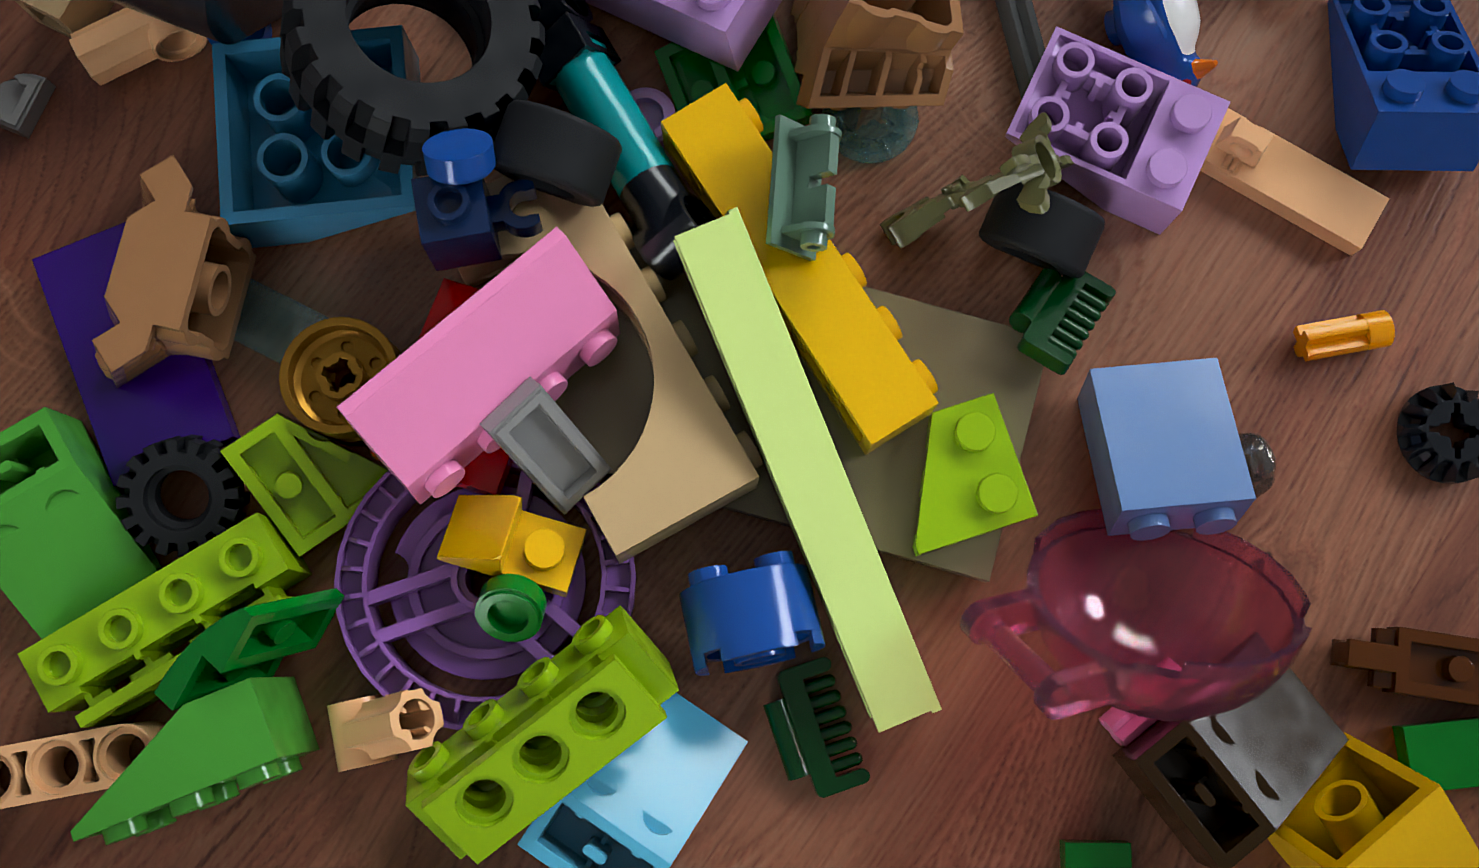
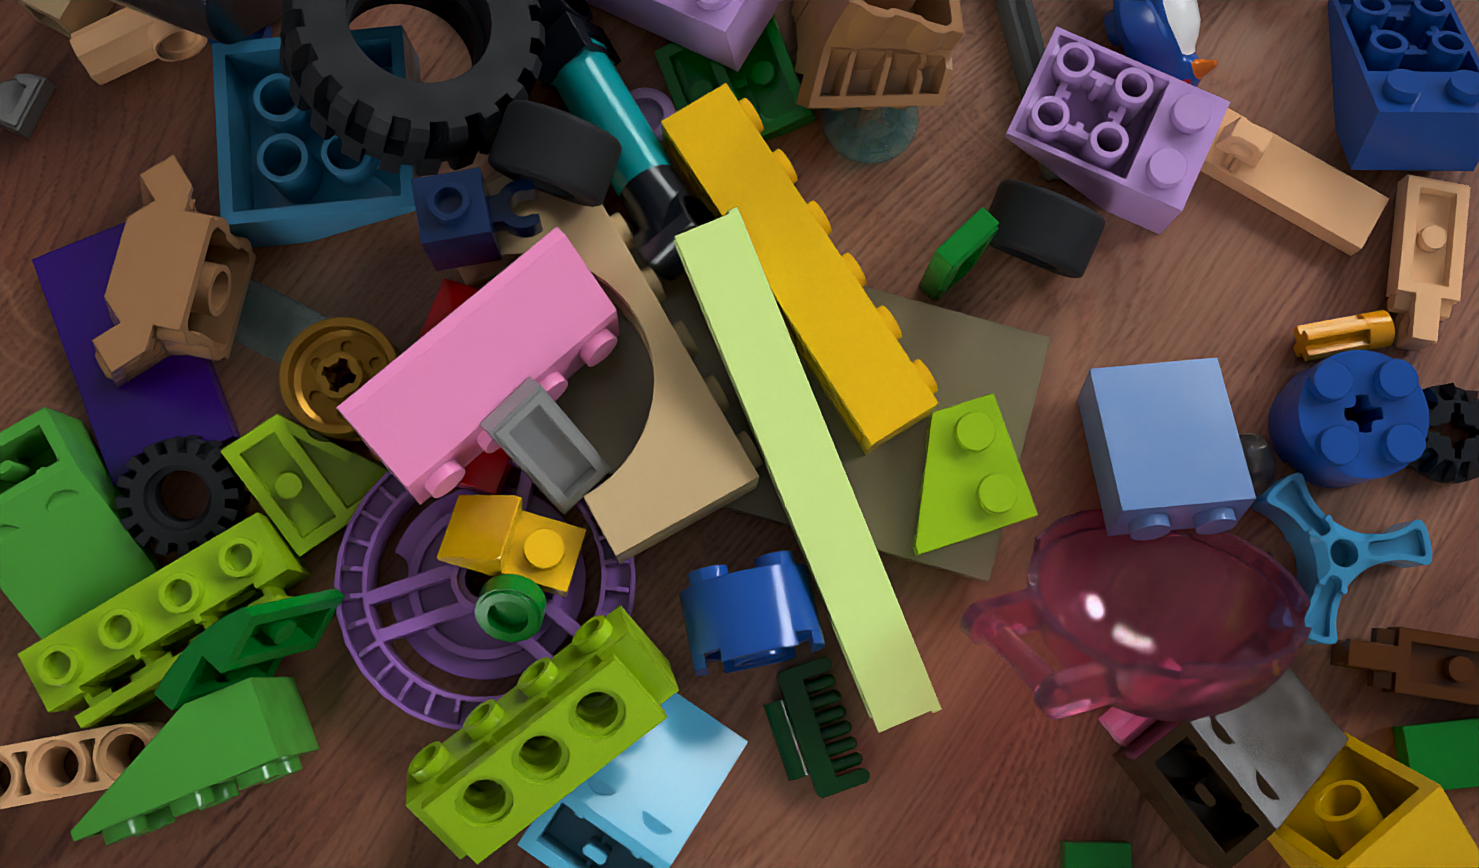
(382, 727): light nougat piece -> none
(459, 156): blue tile -> none
(799, 205): sand green hinge -> none
(958, 254): none -> green tile
(1031, 163): olive piece -> none
(1058, 317): dark green piece -> none
(1331, 554): none -> dark azure piece
(1382, 411): none -> blue brick
(1426, 257): none -> light nougat hinge

